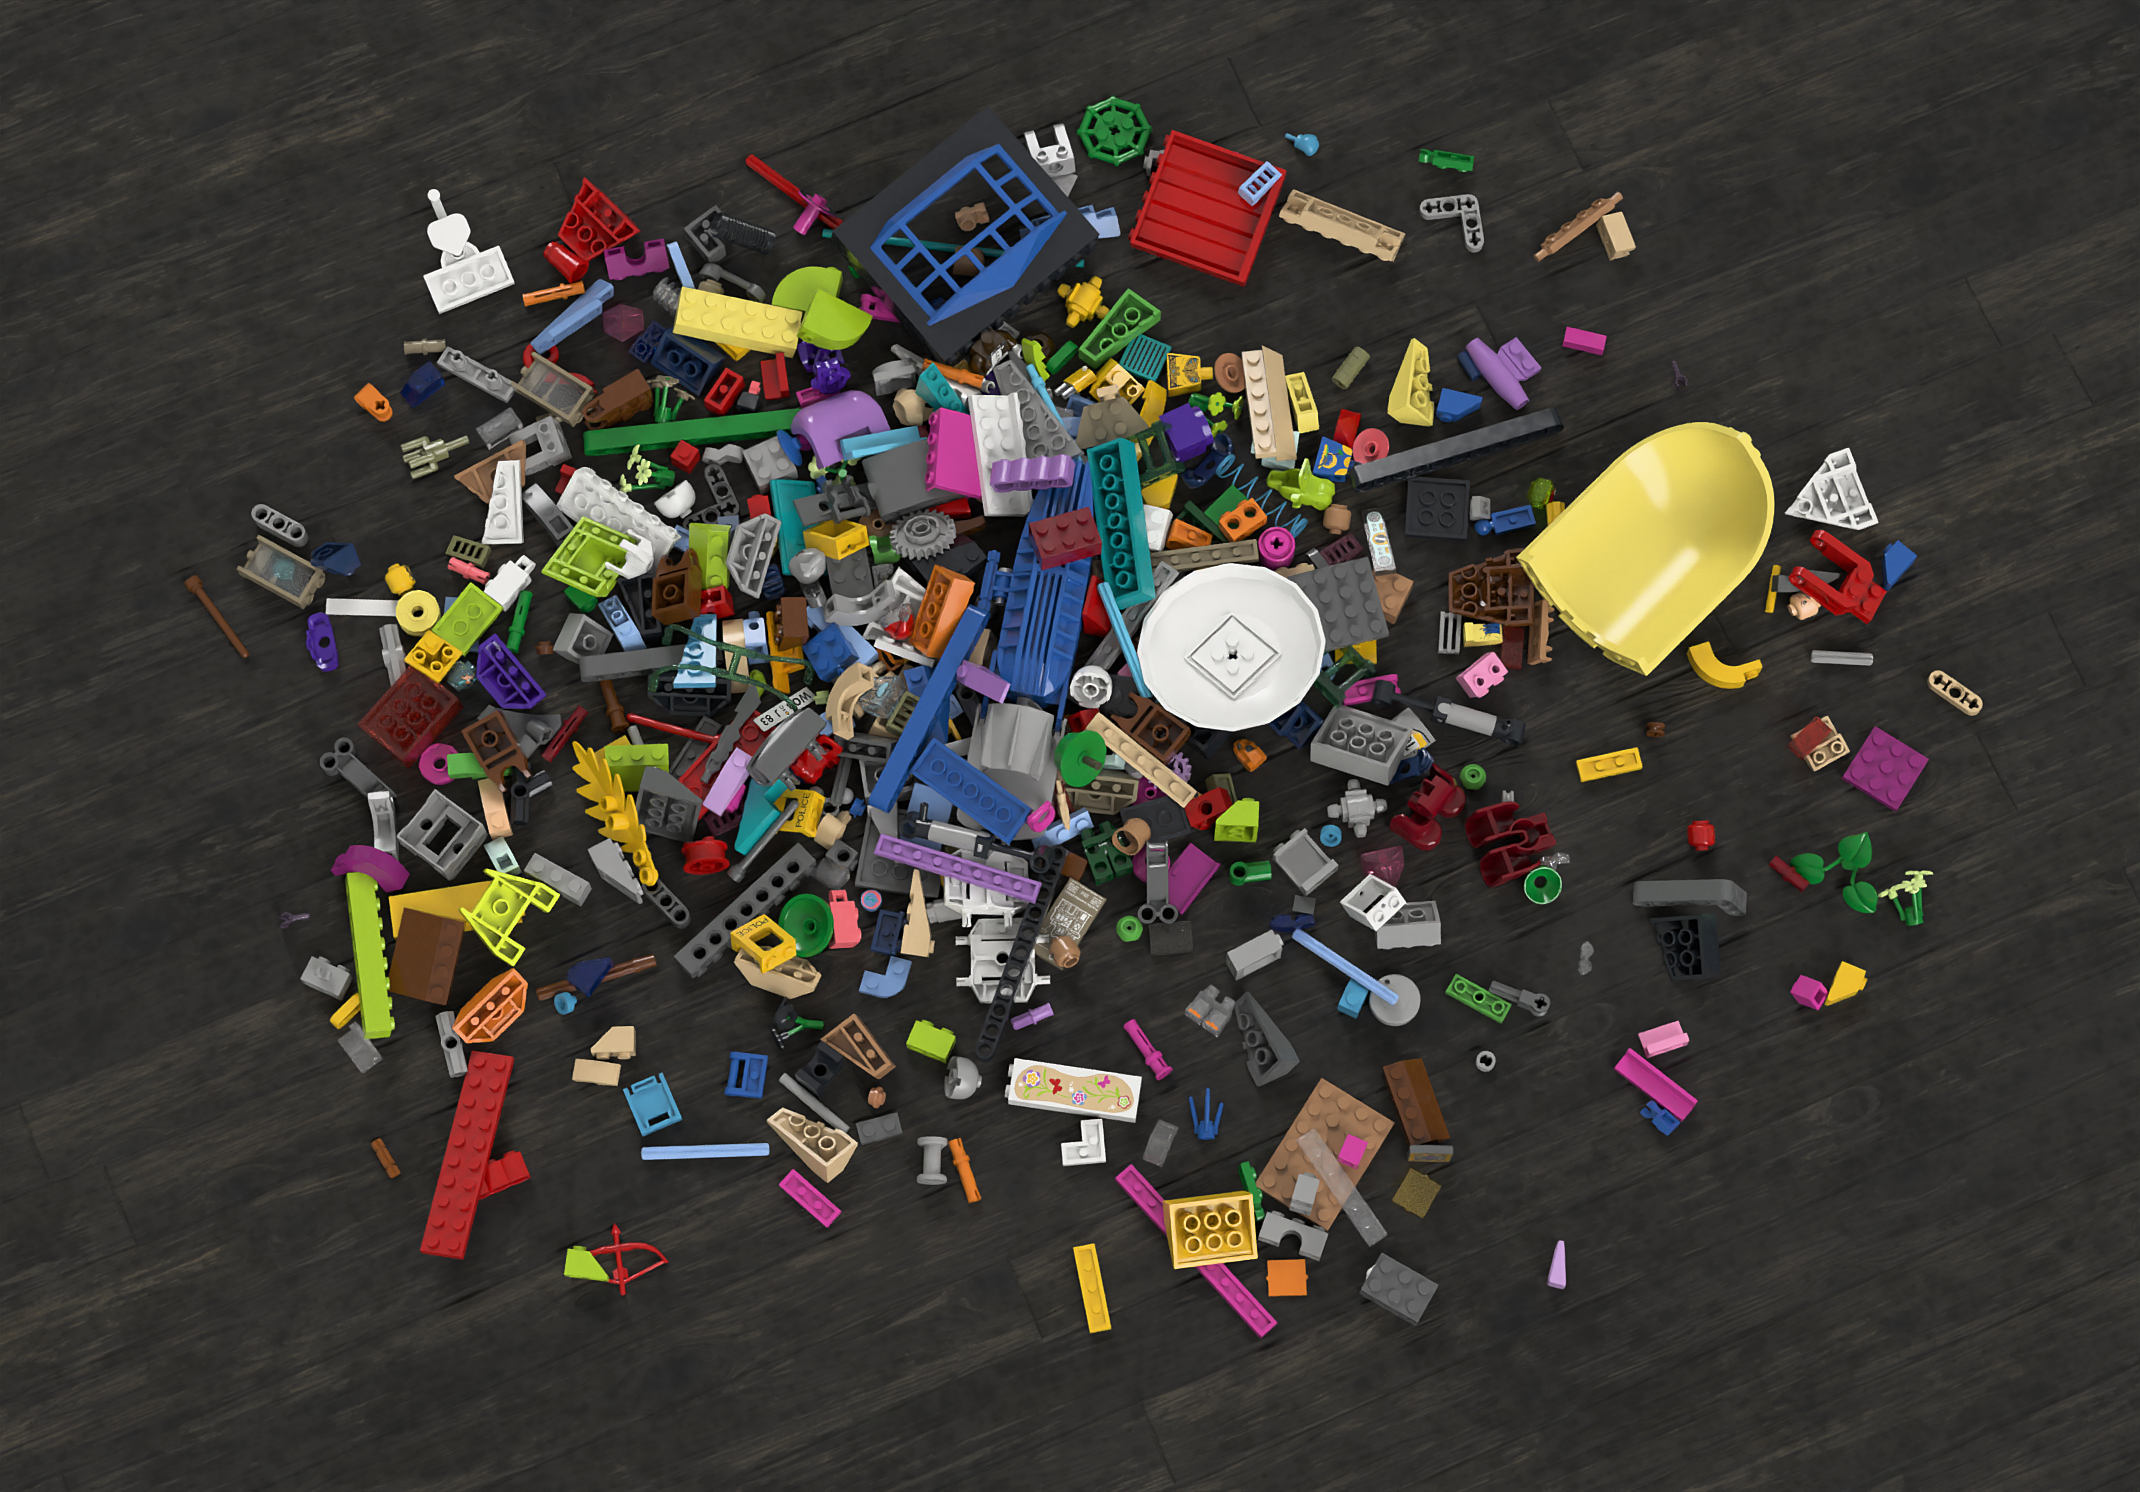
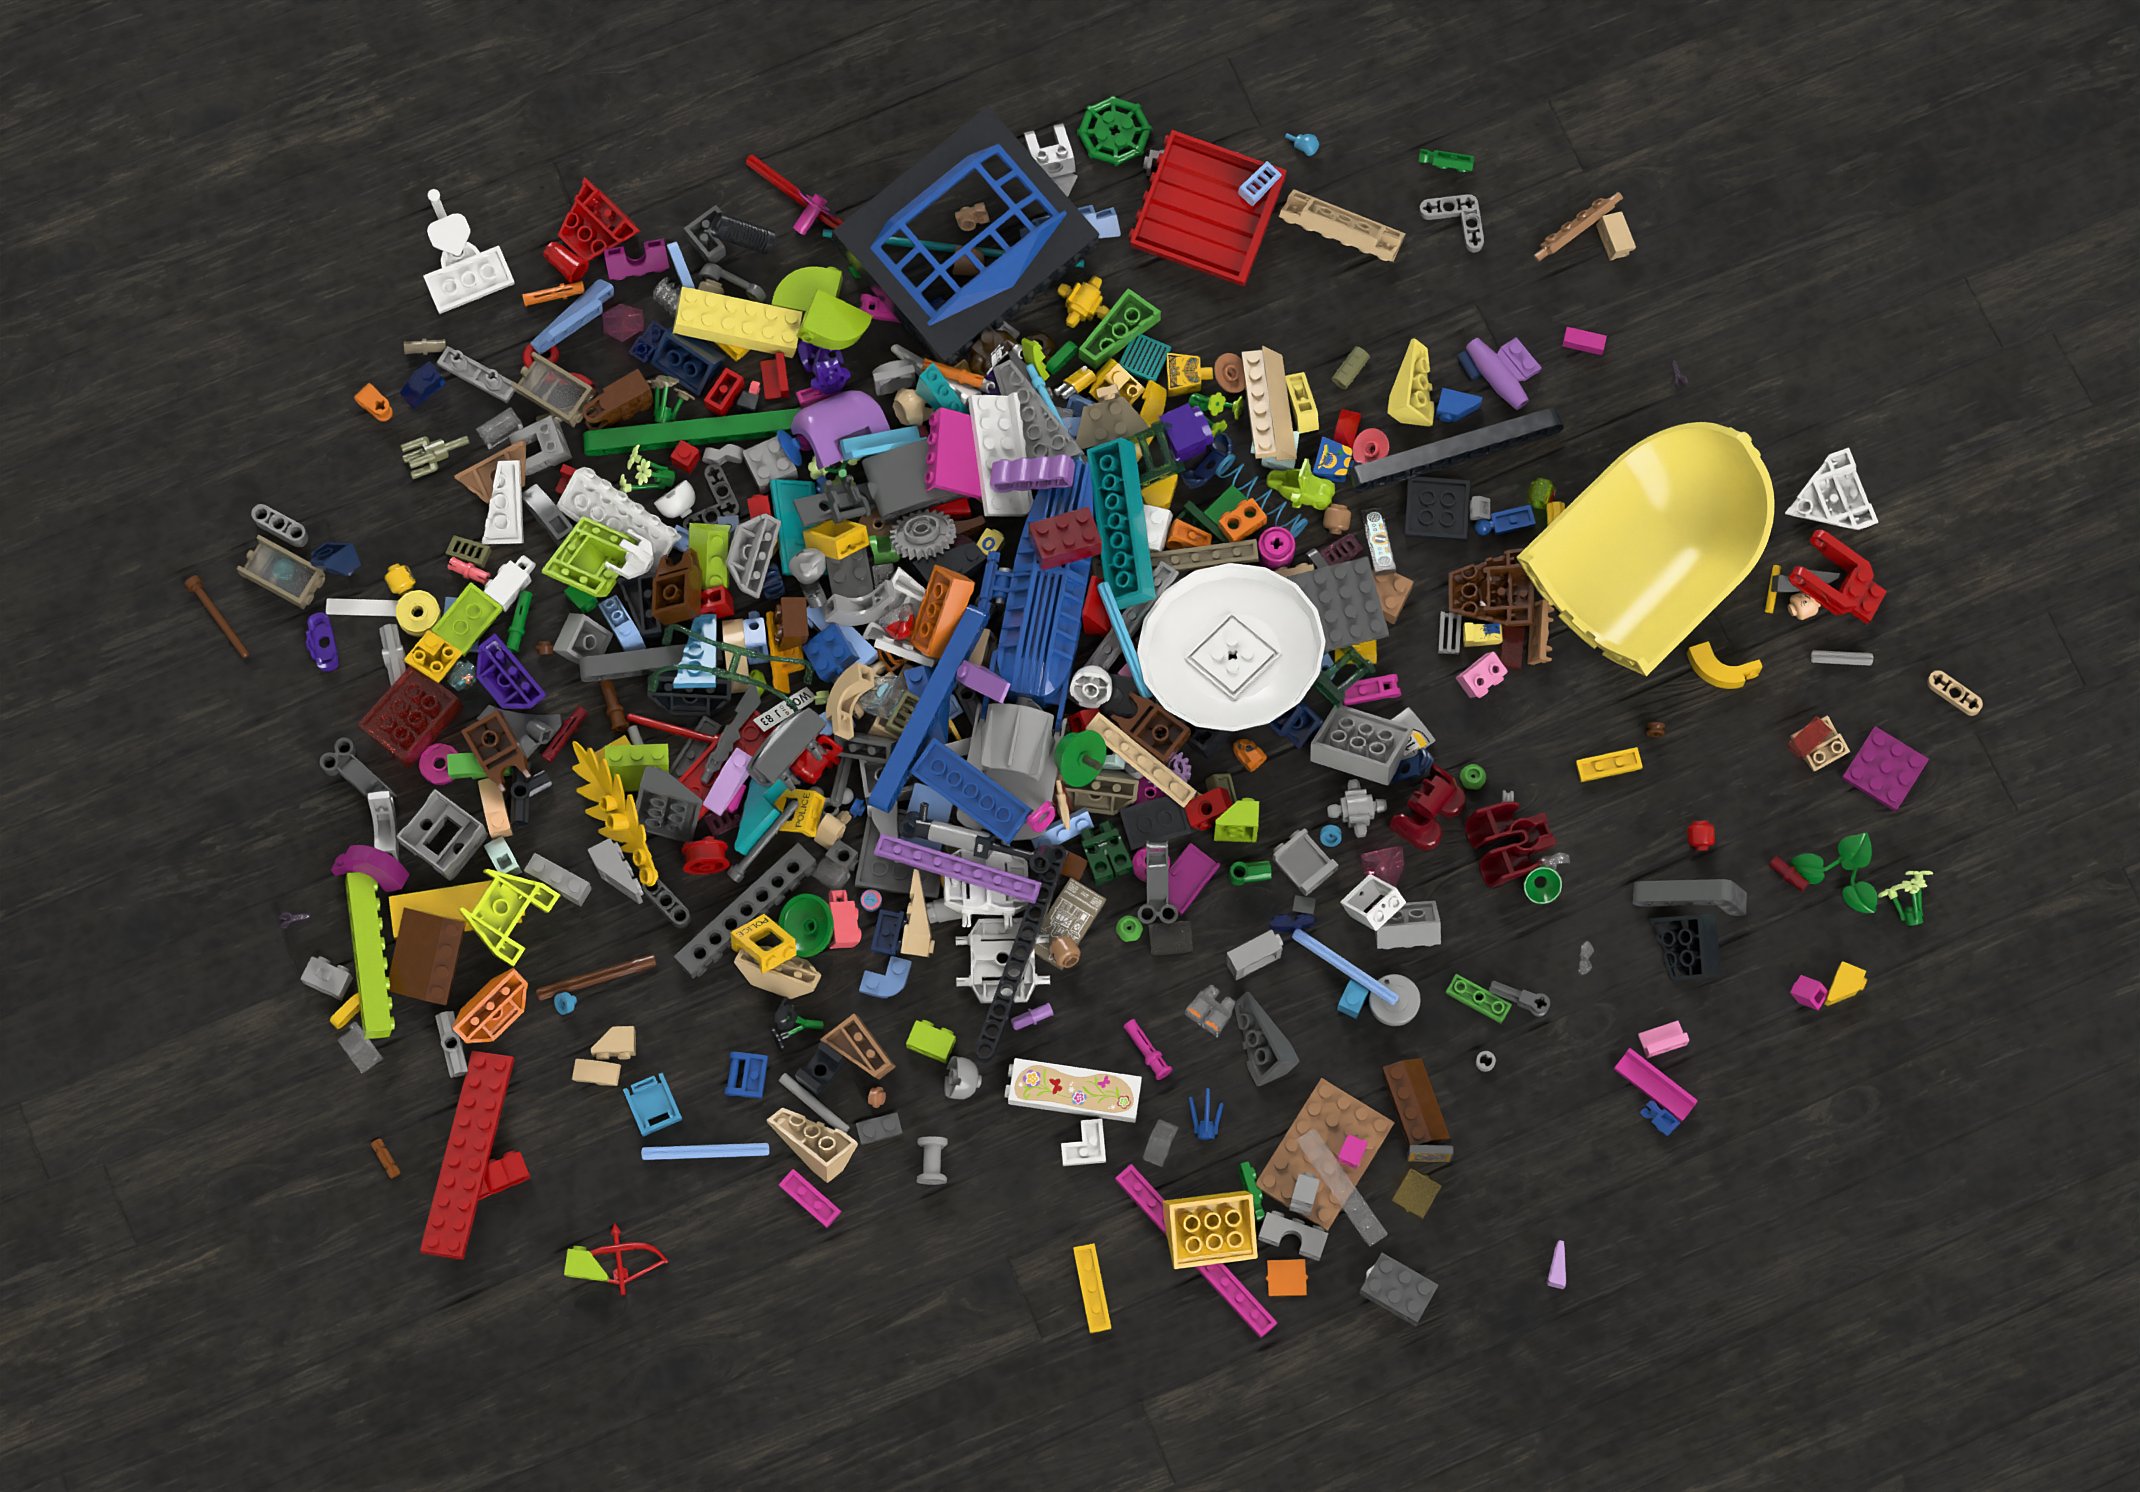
(589, 974): clear blue slope -> none
(961, 1161): orange pin -> none
(991, 541): none -> light yellow brick
(1137, 833): medium nougat helmet -> none
(1443, 711): black piece -> none
(1895, 563): blue slope -> none

